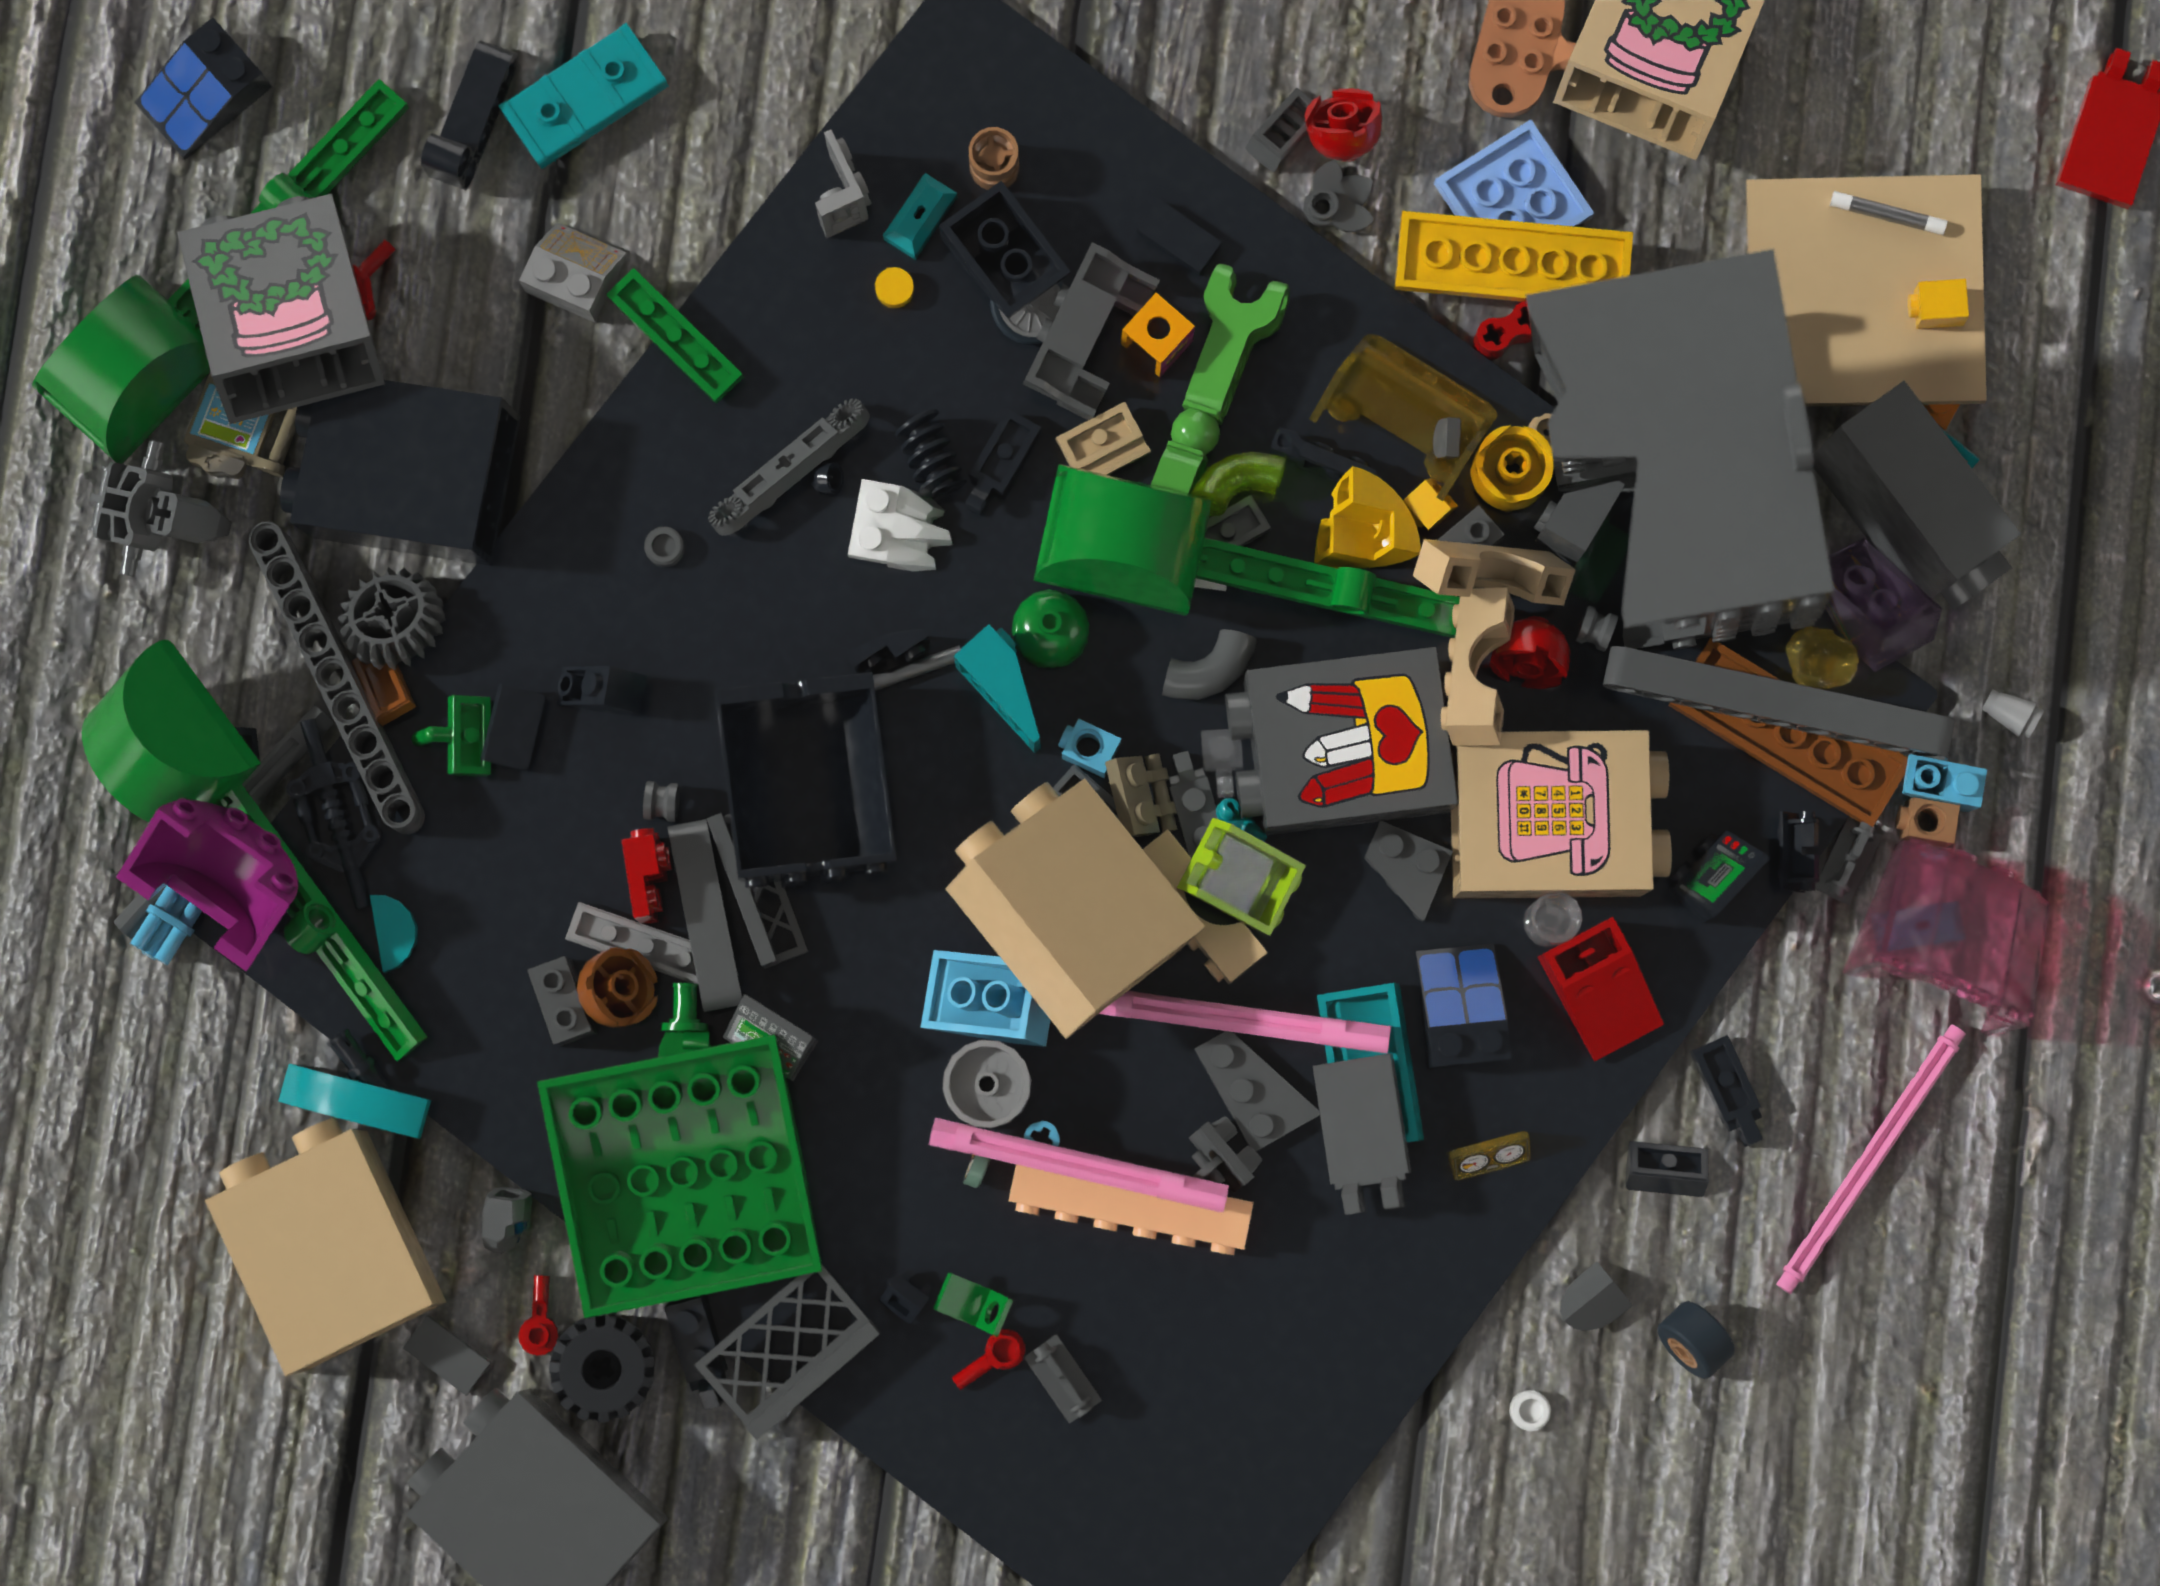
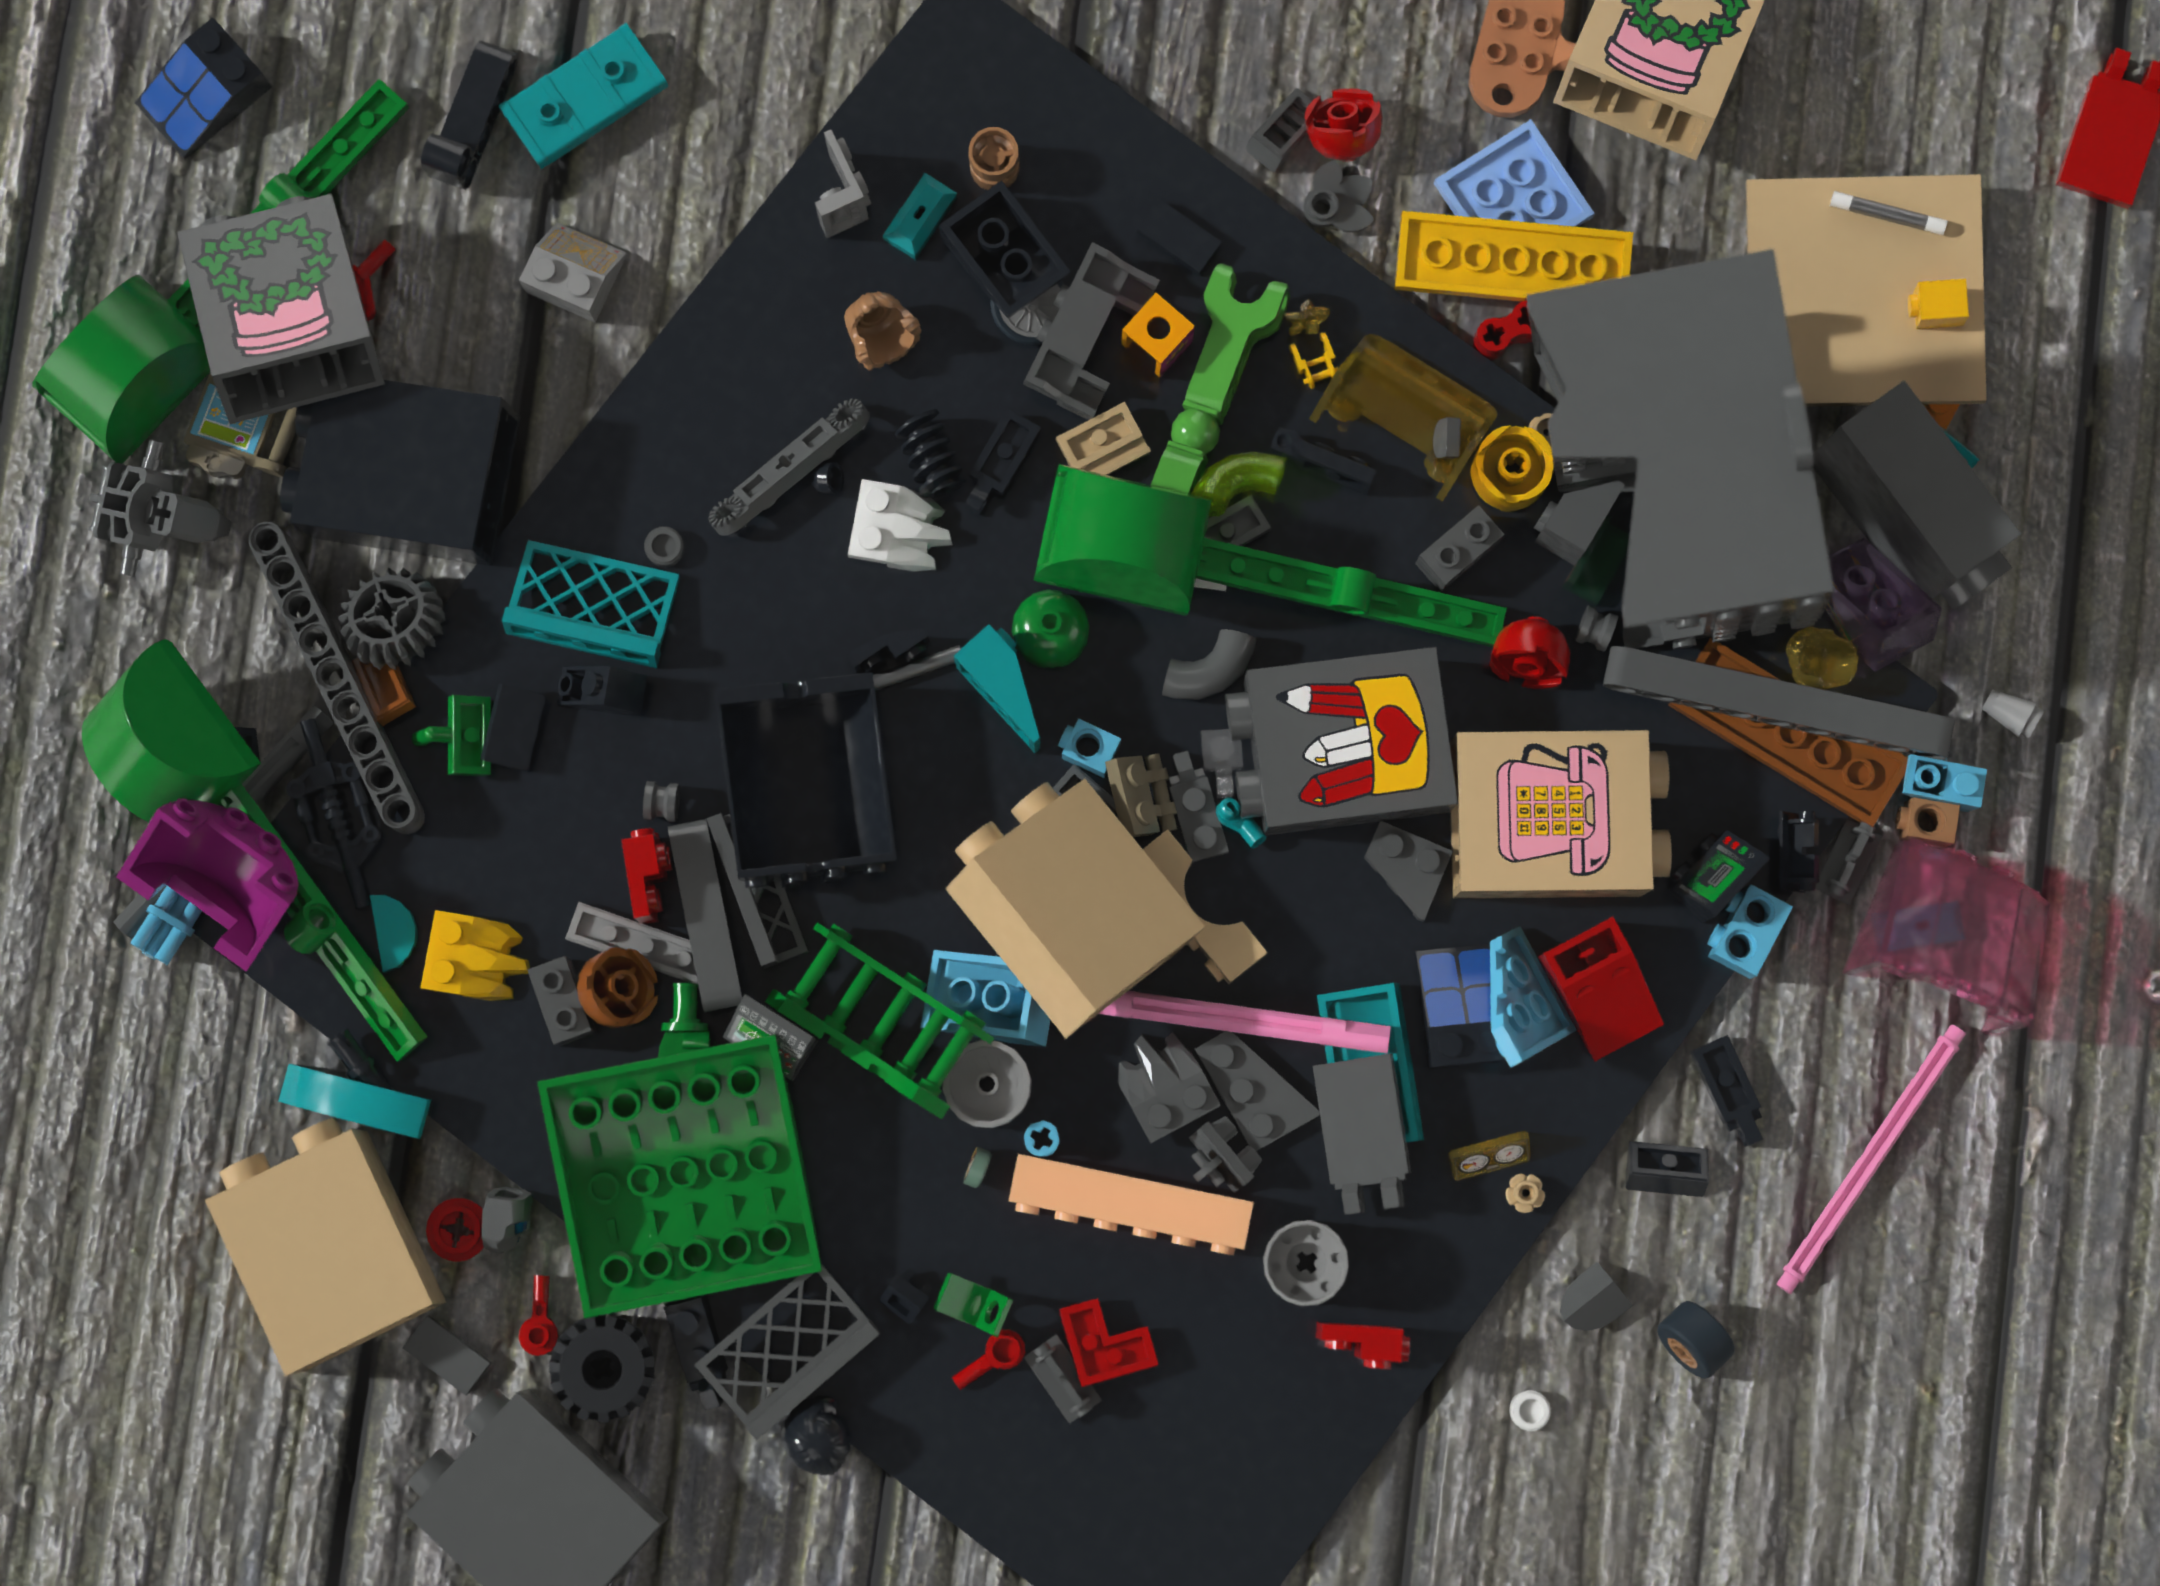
(443, 1241): none -> red gear
(471, 957): none -> yellow plate
(583, 635): none -> teal fence
(674, 335): green plate -> none
(815, 1438): none -> black hair
(868, 1052): none -> green fence
(880, 329): none -> medium nougat hair
(894, 287): yellow tile -> none
(1079, 1165): bright pink piece -> none
(1097, 1354): none -> red plate
(1165, 1087): none -> dark grey plate
(1242, 876): window -> none
(1303, 366): none -> yellow piece
(1306, 1287): none -> light grey wheel
(1307, 318): none -> clear yellow plant
(1367, 525): yellow brick -> none
(1372, 1343): none -> red plate
(1426, 508): yellow plate -> none
(1460, 567): tan arch -> none
(1481, 626): tan arch -> none
(1517, 1185): none -> tan plate
(1523, 1000): none -> medium azure plate
(1552, 919): clear wheel -> none
(1757, 936): none -> medium azure brick

